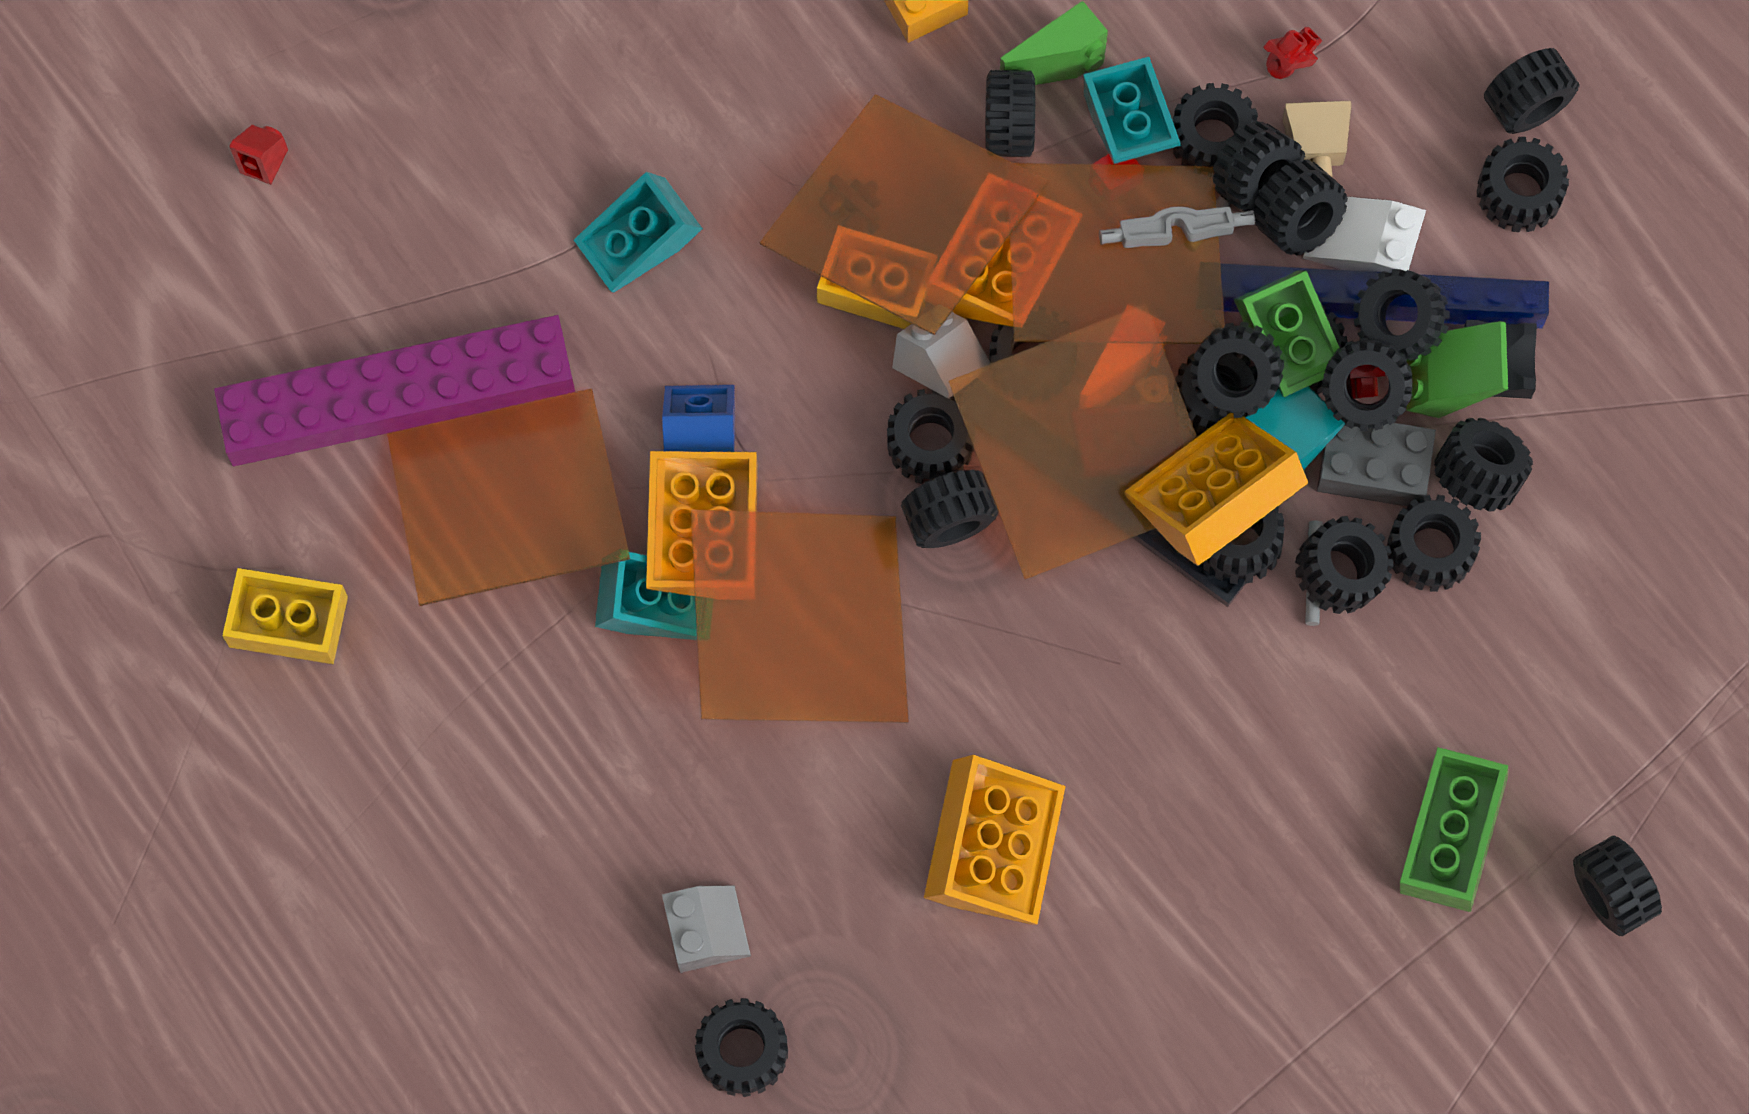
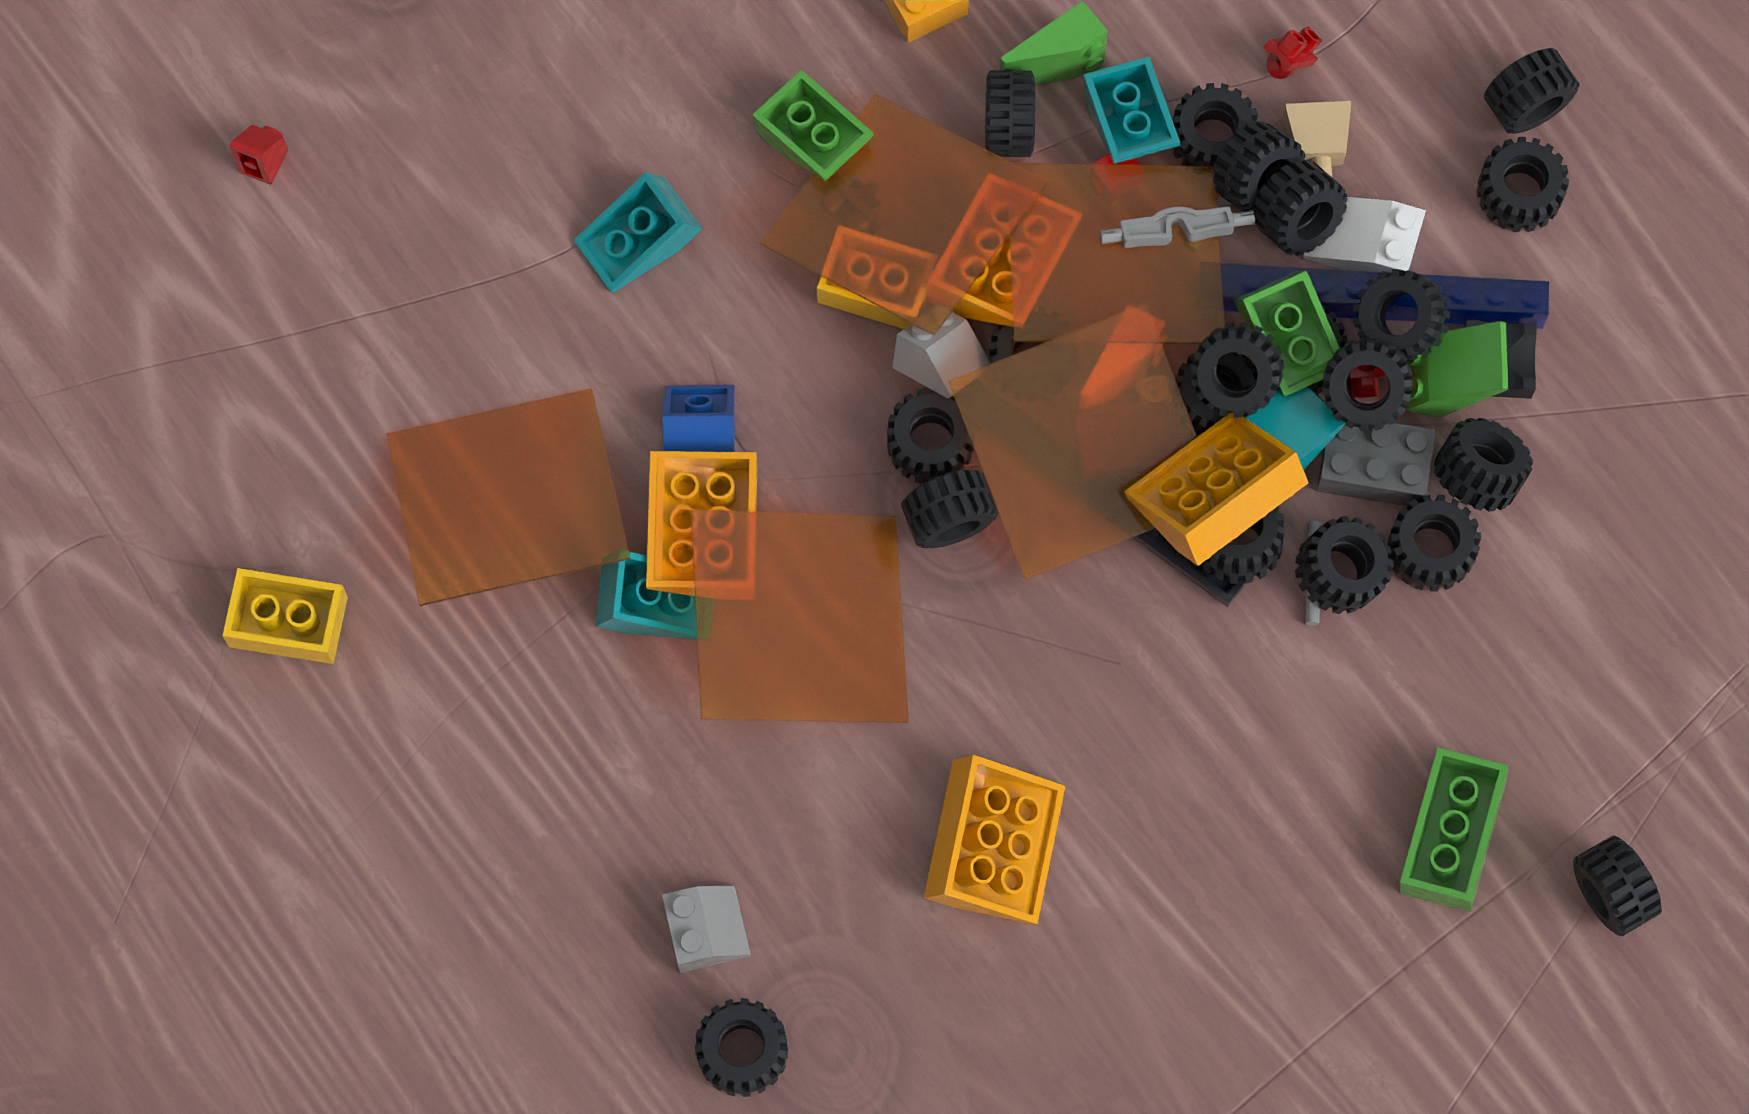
(393, 390): magenta brick -> none
(810, 127): none -> bright green slope

